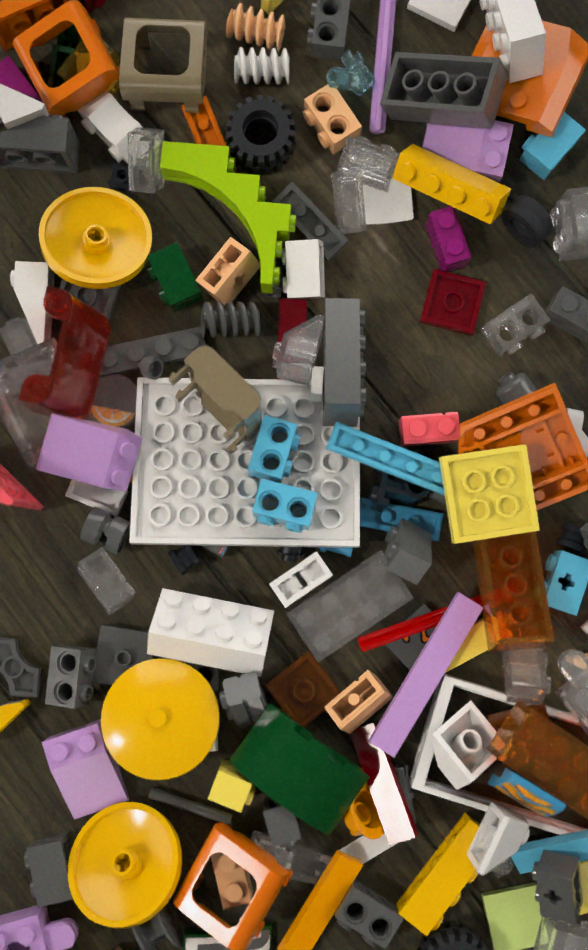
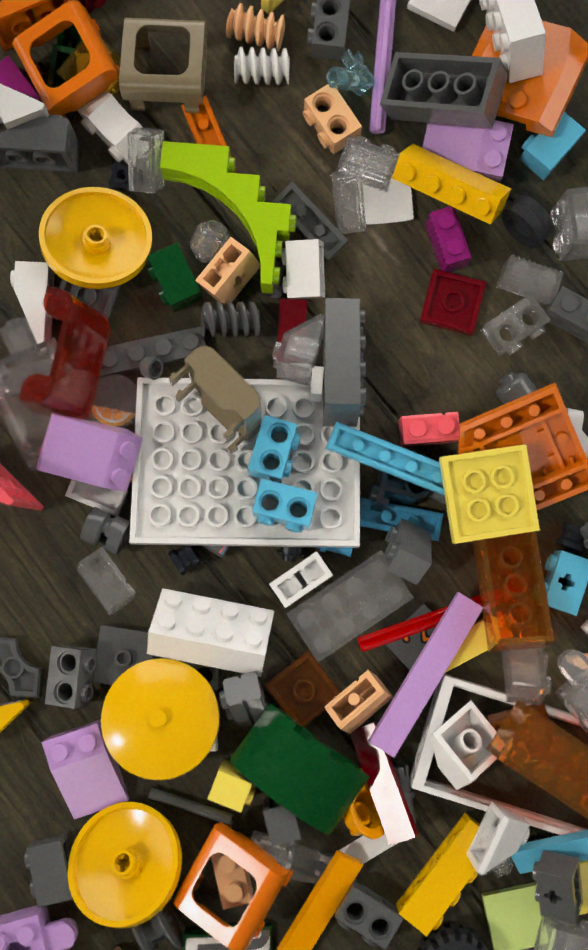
(208, 240): none -> clear head
(261, 114): black tyre -> none
(526, 278): none -> clear brick
(526, 793): dark azure slope -> none

